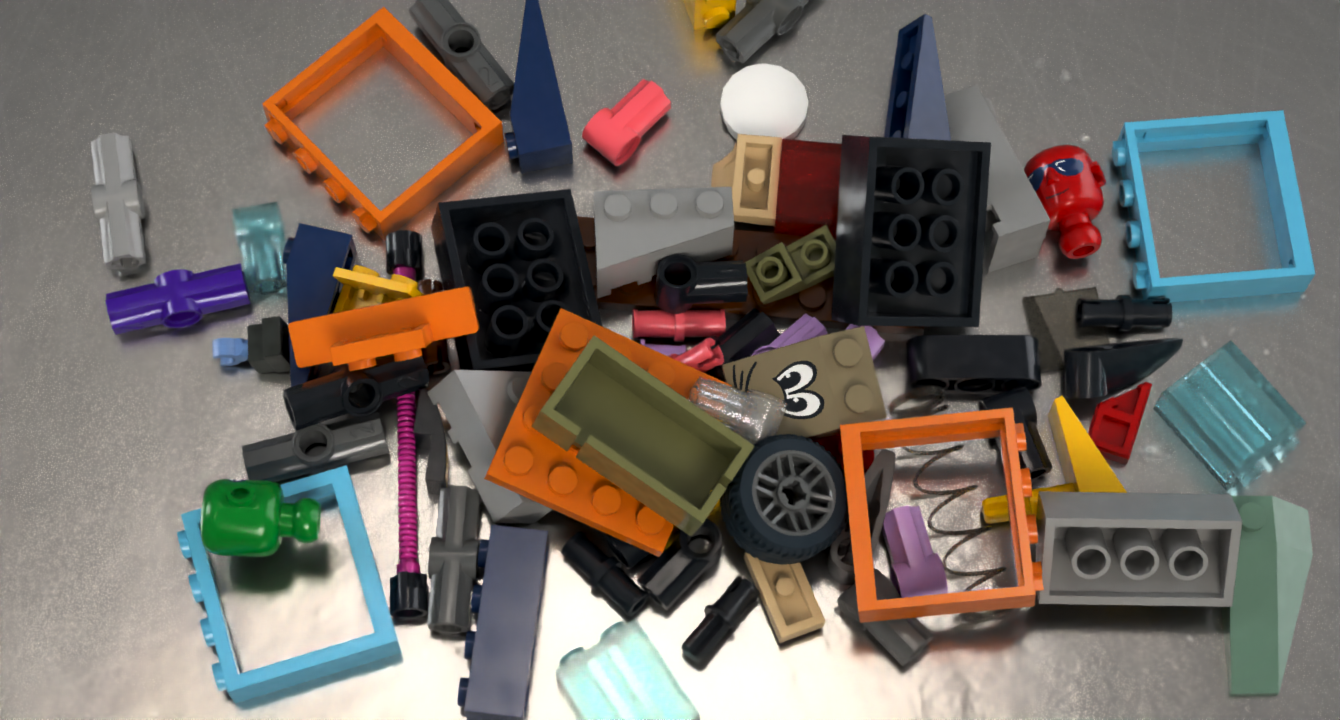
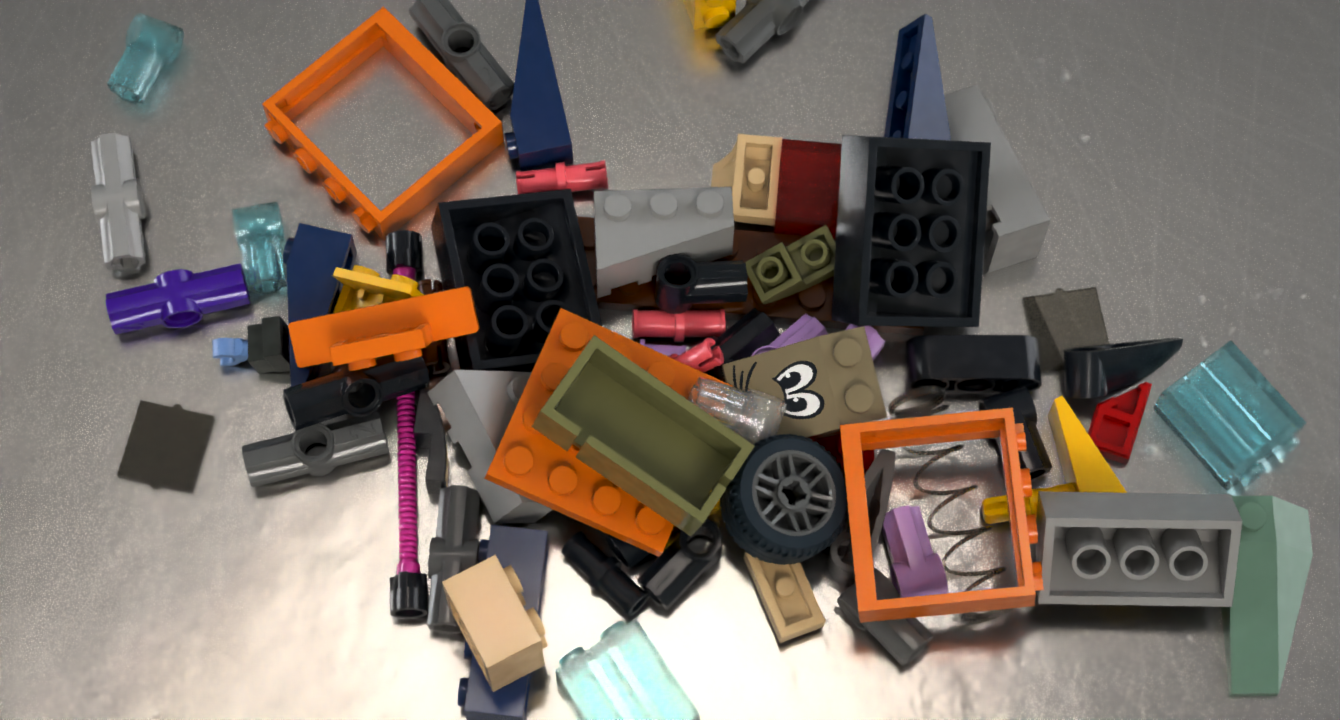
(148, 47): none -> clear light blue piece
(166, 447): none -> clear smoke piece
(252, 518): green piece -> none
(312, 664): medium azure window -> none
(494, 623): none -> tan brick
(562, 177): none -> coral pin
(619, 130): coral piece -> none
(720, 618): black axle -> none
(764, 102): white tile -> none
(1071, 195): red piece -> none
(1123, 312): black pin -> none
(1285, 202): medium azure window -> none

